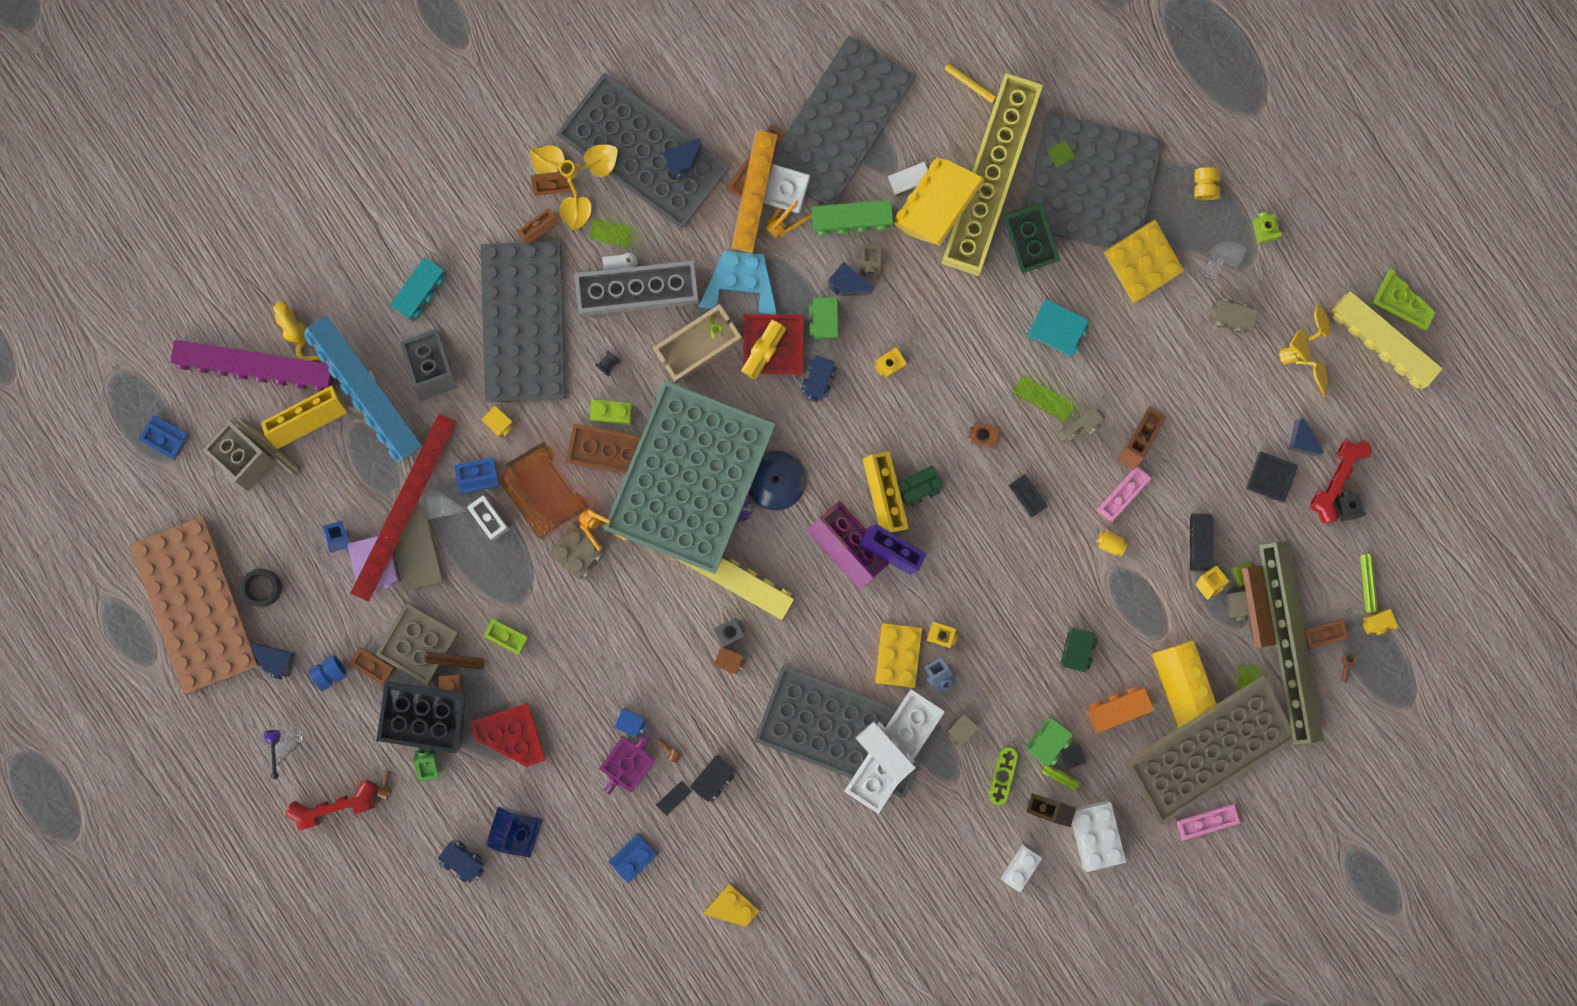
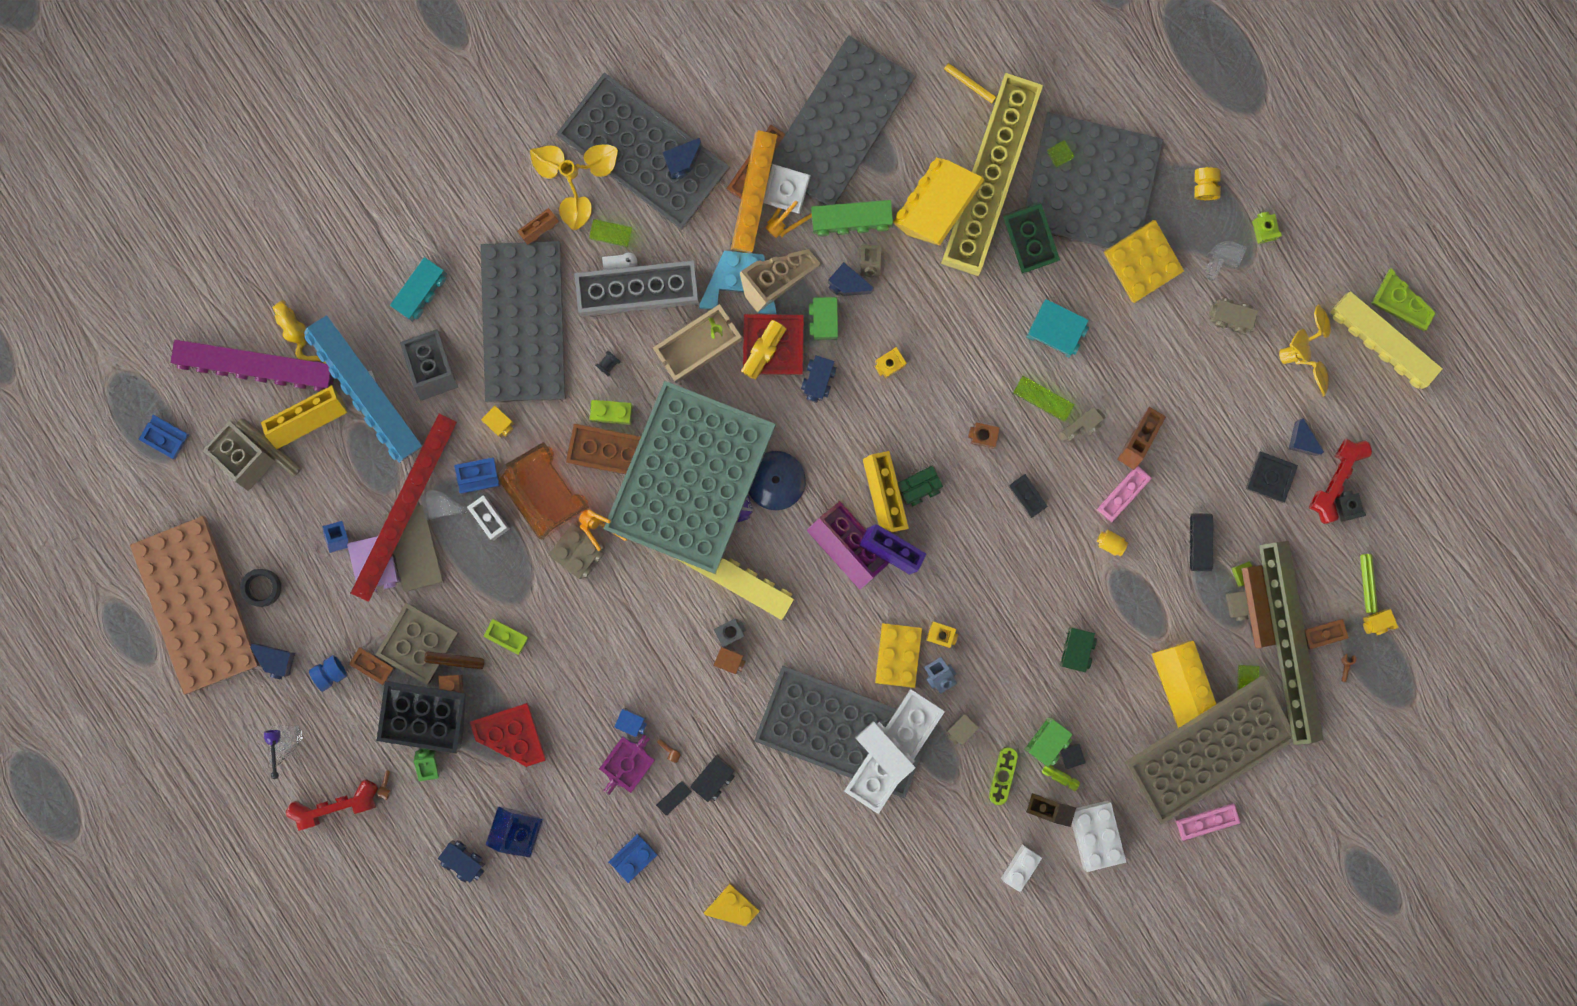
(550, 183): dark orange plate -> none
(771, 278): none -> tan wedge
(907, 178): white tile -> none
(1119, 709): orange brick -> none
(1212, 582): yellow brick -> none

